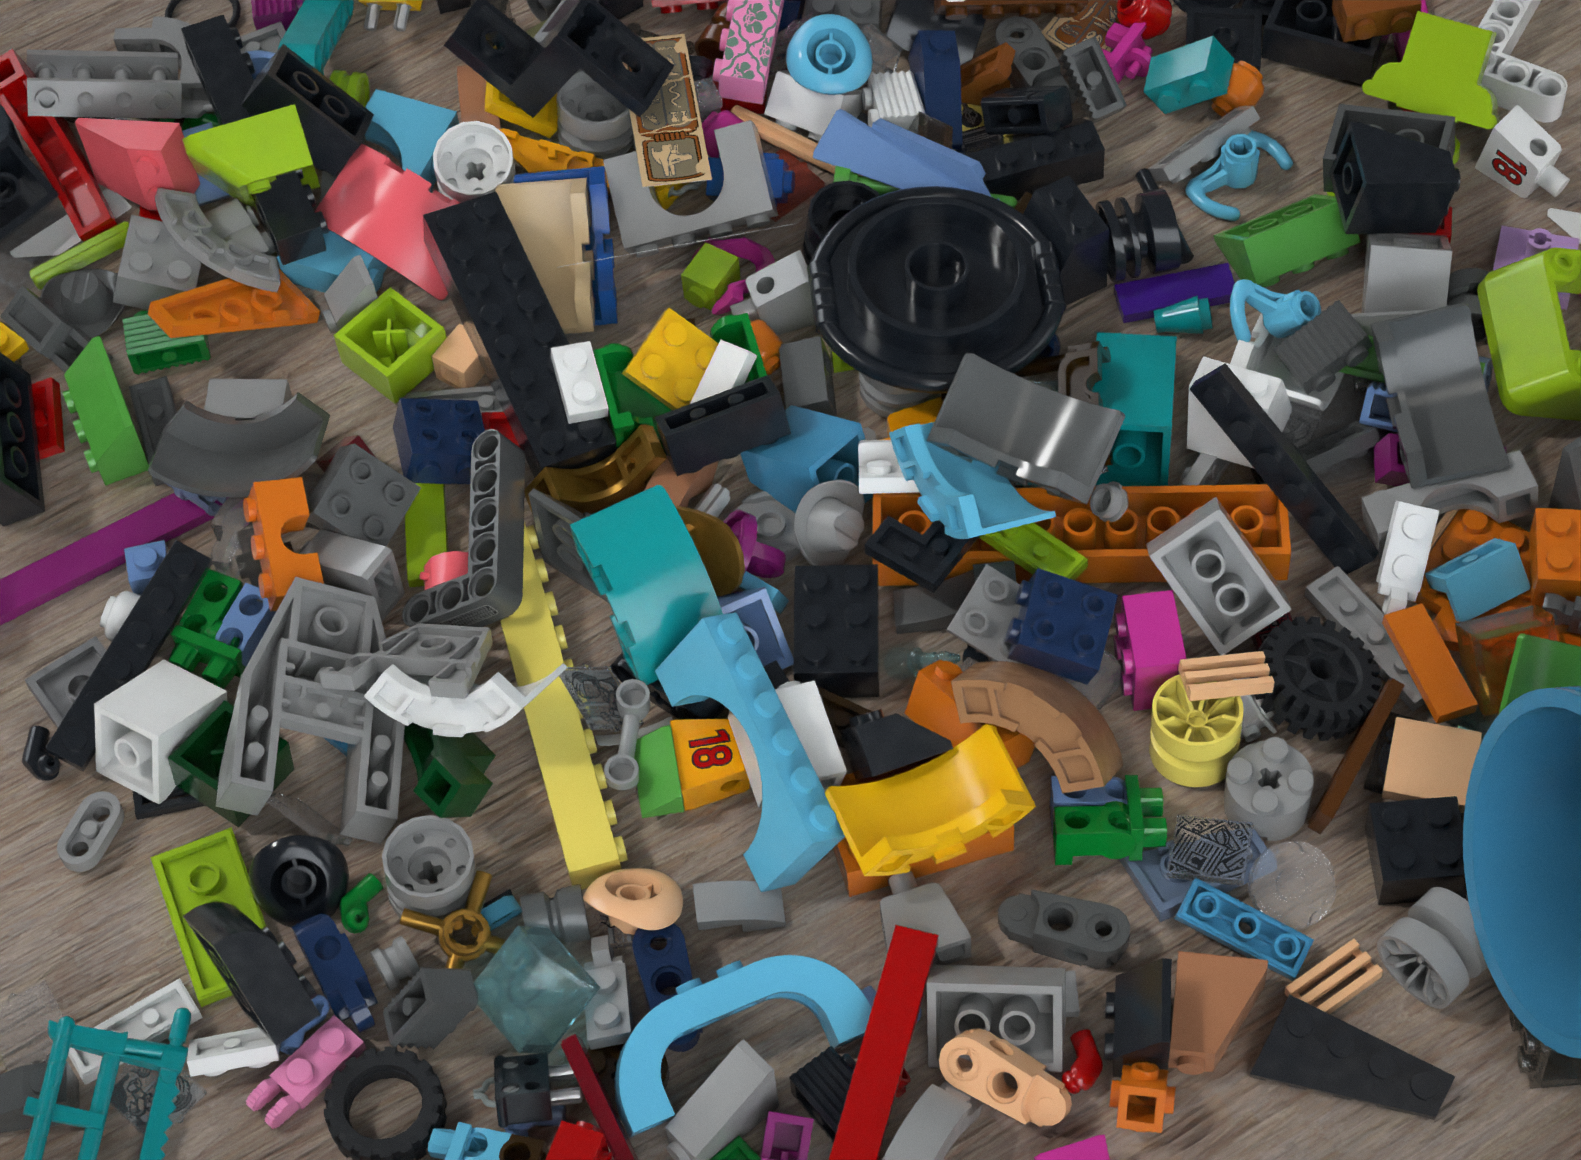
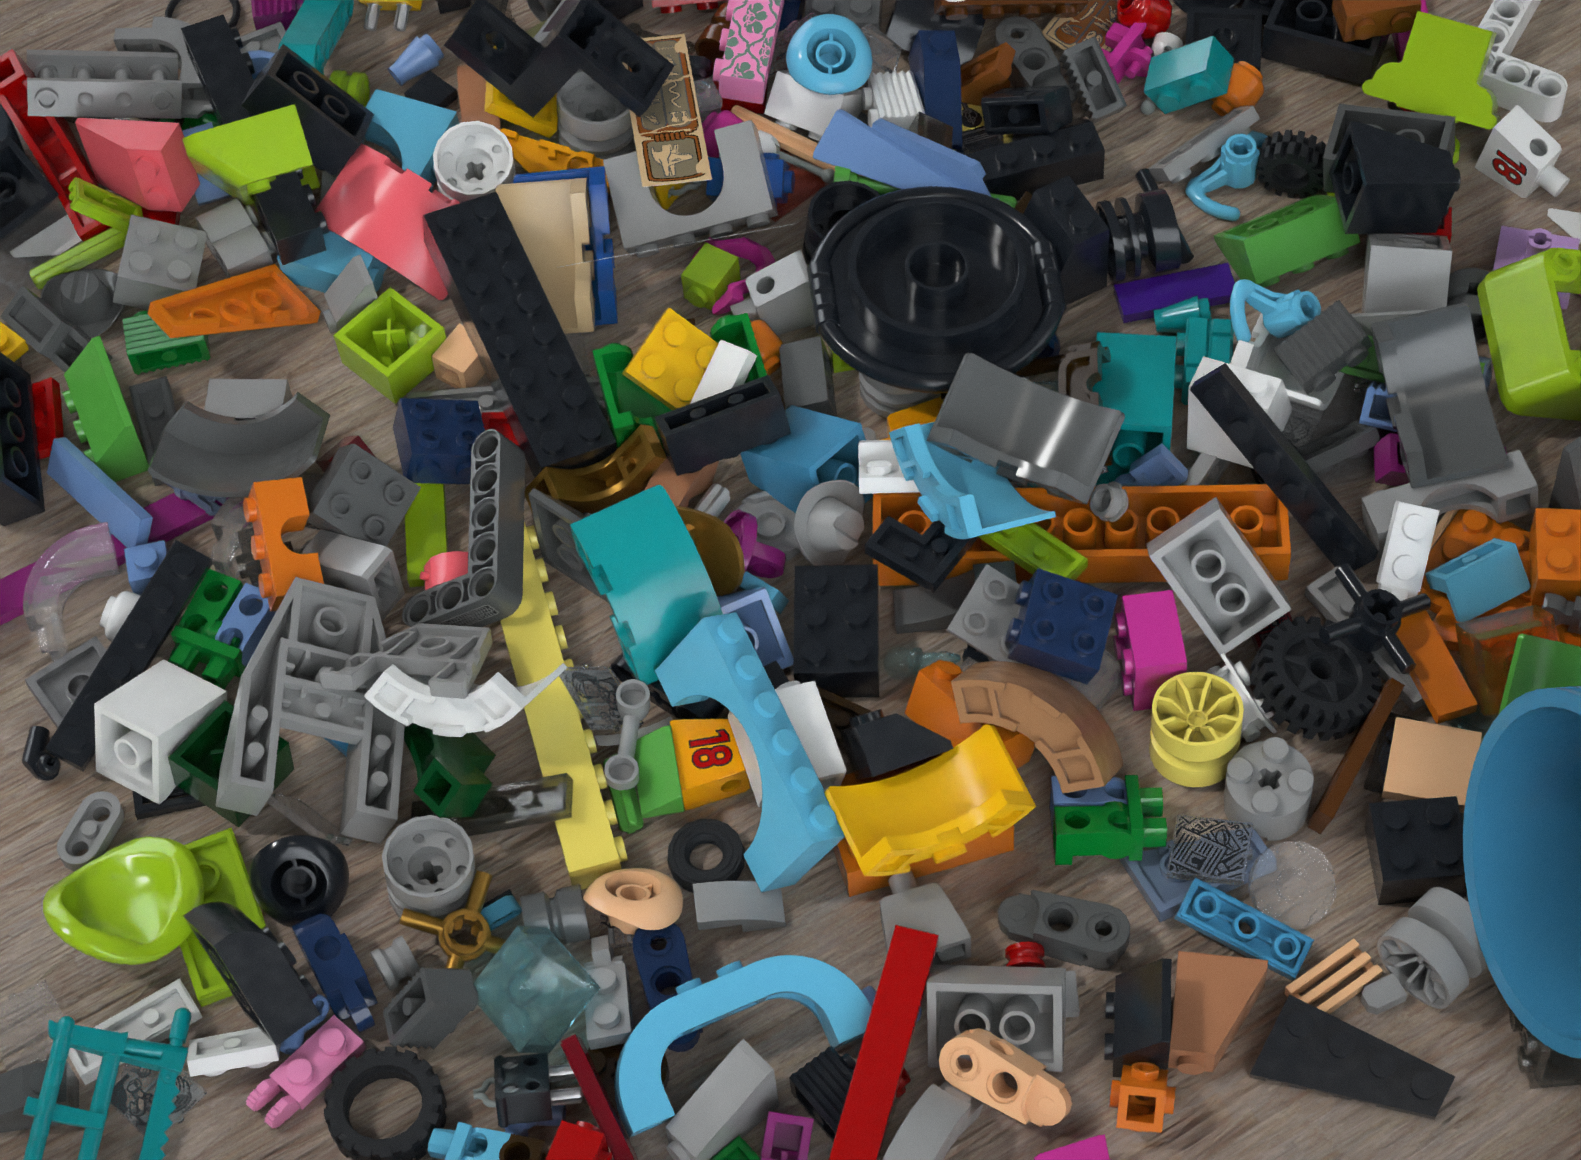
(58, 573): none -> clear arch
(98, 493): none -> medium blue tile
(102, 205): none -> lime tile
(128, 901): none -> lime piece
(193, 232): light grey tile -> none
(355, 904): green arm -> none
(416, 59): none -> medium blue cone
(433, 91): none -> black tile
(515, 805): none -> clear smoke tile
(579, 382): white plate -> none
(626, 808): none -> bright green axle
(705, 832): none -> black tyre
(771, 145): none -> light grey hinge
(1025, 955): none -> red bush
(1087, 1065): red arm -> none
(1155, 468): none -> medium blue plate
(1161, 43): none -> white hinge
(1202, 338): none -> teal brick
(1224, 671): light nougat tile -> none
(1277, 160): none -> black tyre
(1374, 619): none -> black bar
(1383, 994): none -> light grey piece

